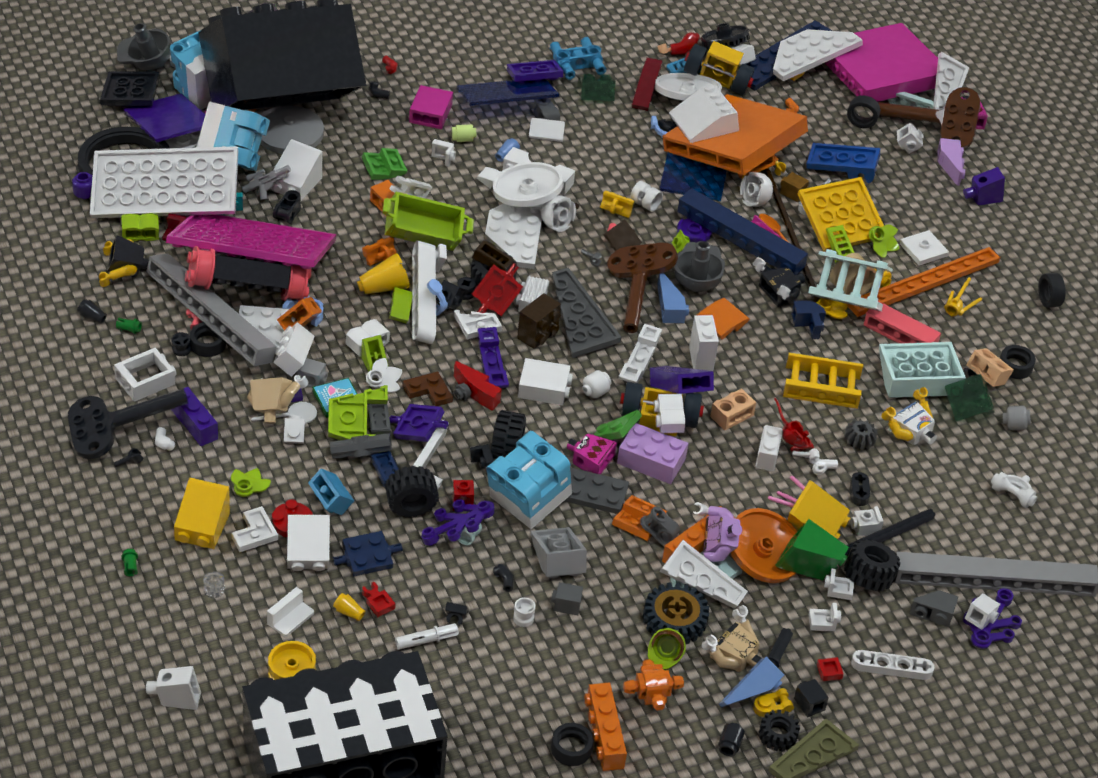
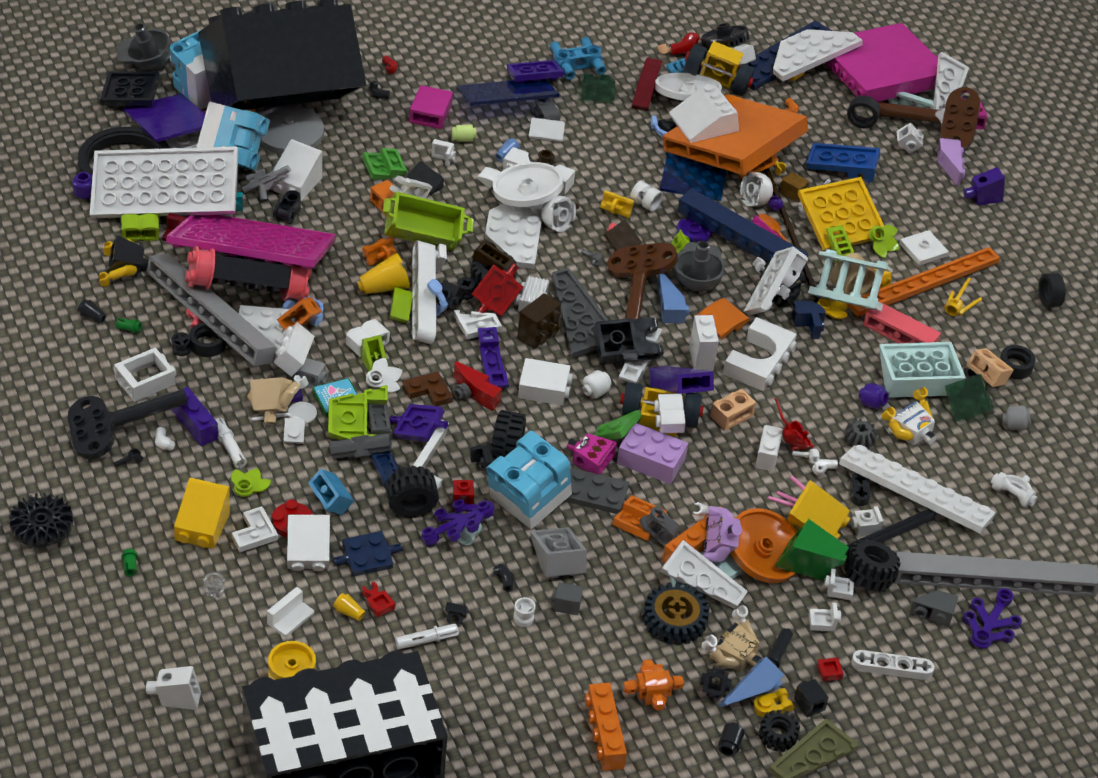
(41, 520): none -> black wheel
(225, 436): none -> white pin
(425, 174): none -> black slope
(546, 156): none -> dark brown plate
(568, 757): black tyre -> none
(629, 338): none -> black brick
(666, 647): lime piece -> none
(712, 689): none -> black brick
(761, 372): none -> white arch
(775, 203): none -> dark purple hinge
(777, 273): none -> white plate
(823, 393): yellow fence -> none
(873, 396): none -> dark purple head
(918, 488): none -> white plate
(982, 611): white brick -> none

